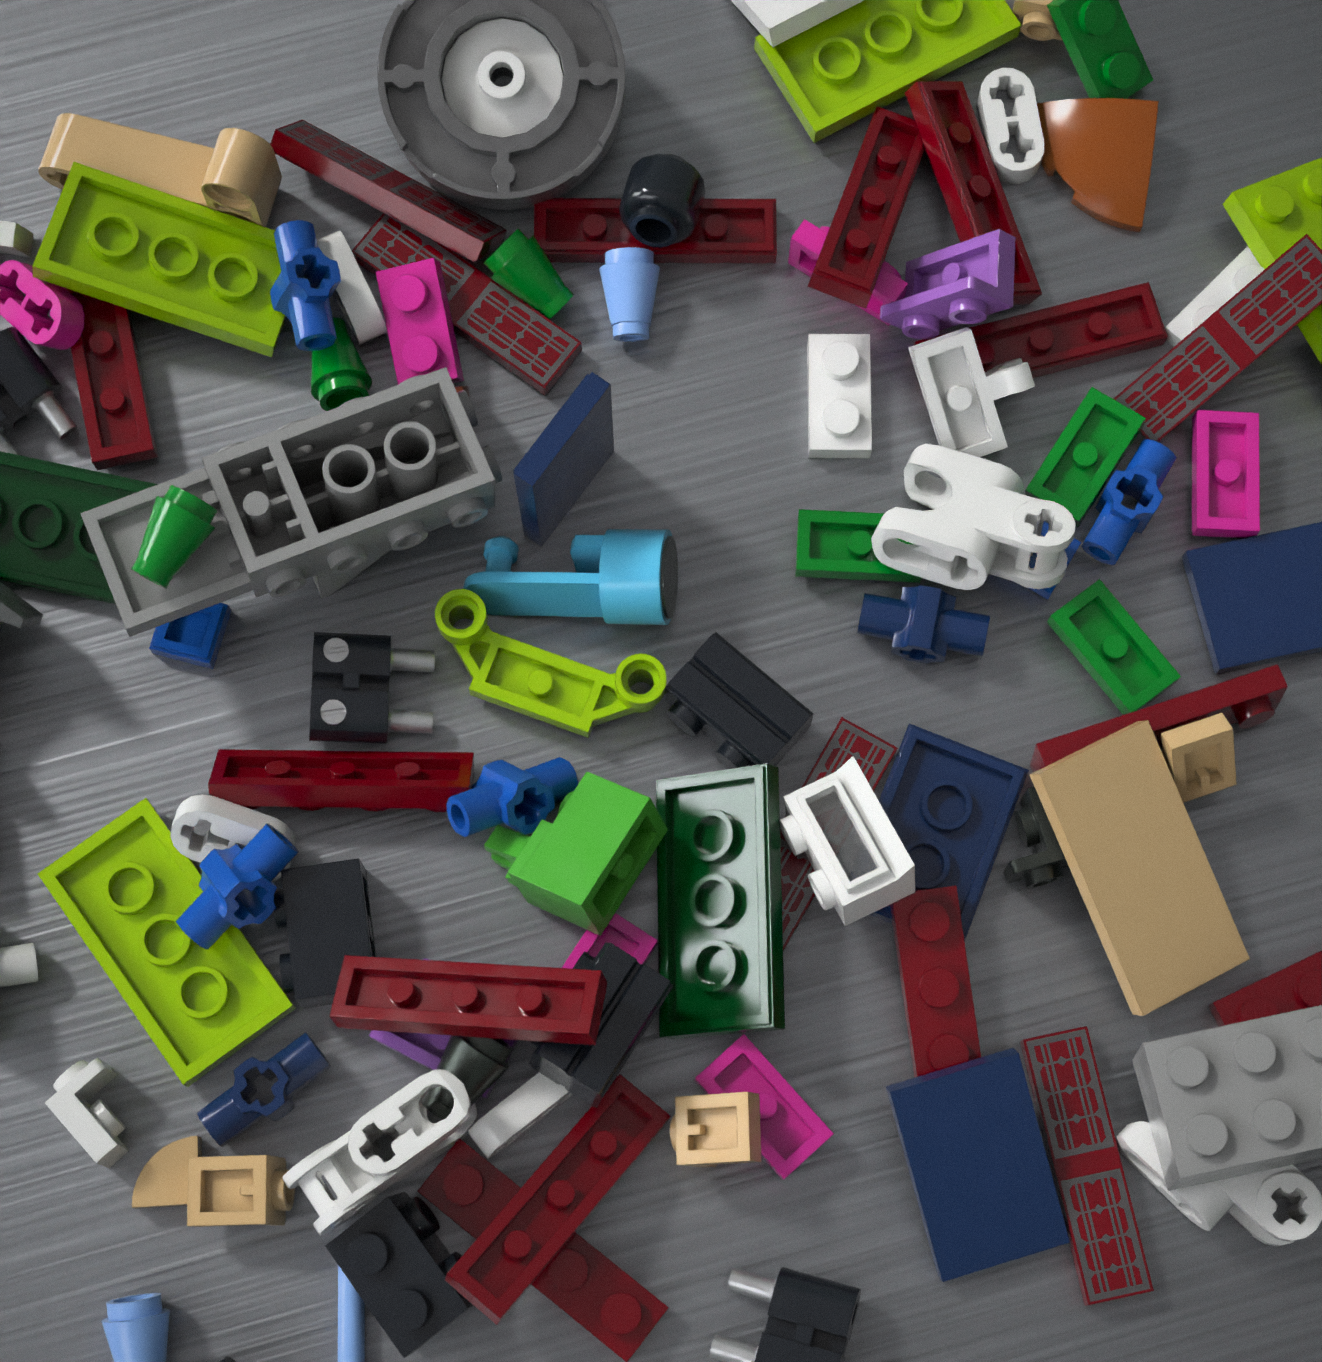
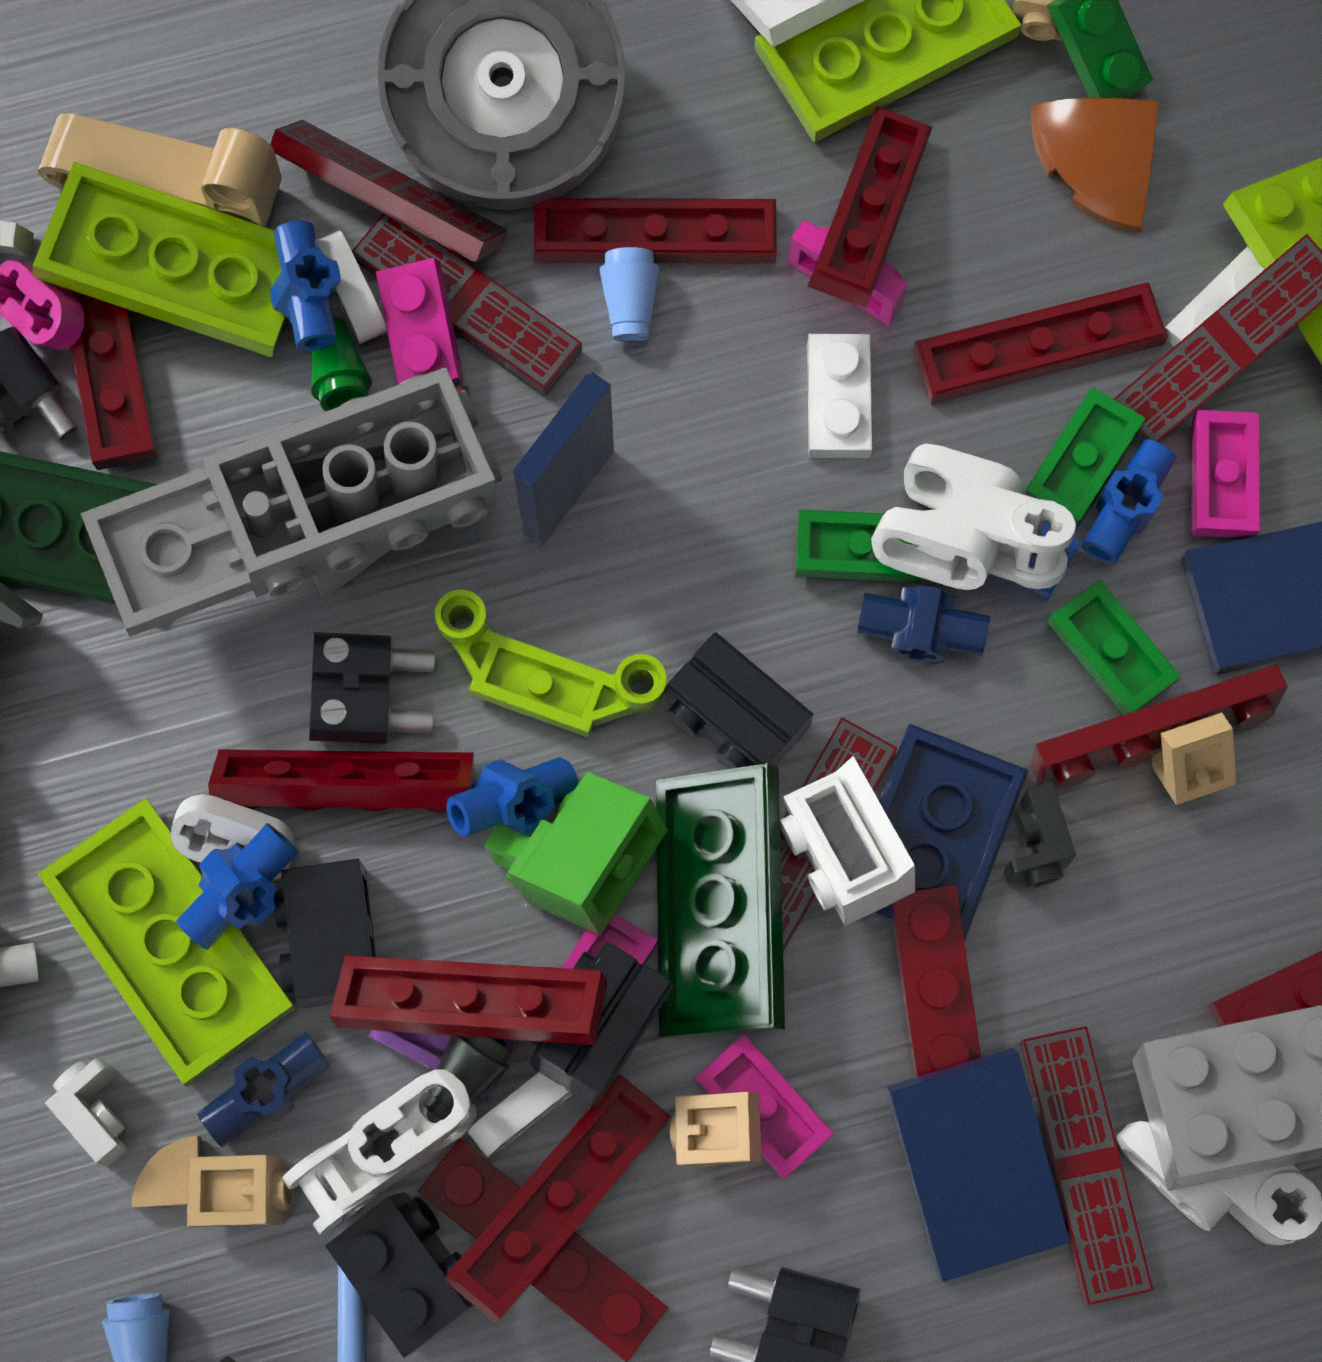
(173, 534): green cone -> none
(193, 637): blue tile -> none
(528, 273): green cone -> none
(618, 576): medium azure piece -> none
(662, 200): black head -> none
(955, 286): medium lavender bracket -> none
(962, 394): white plate -> none
(967, 172): dark red tile -> none
(1022, 123): white beam -> none
(1140, 867): tan tile -> none

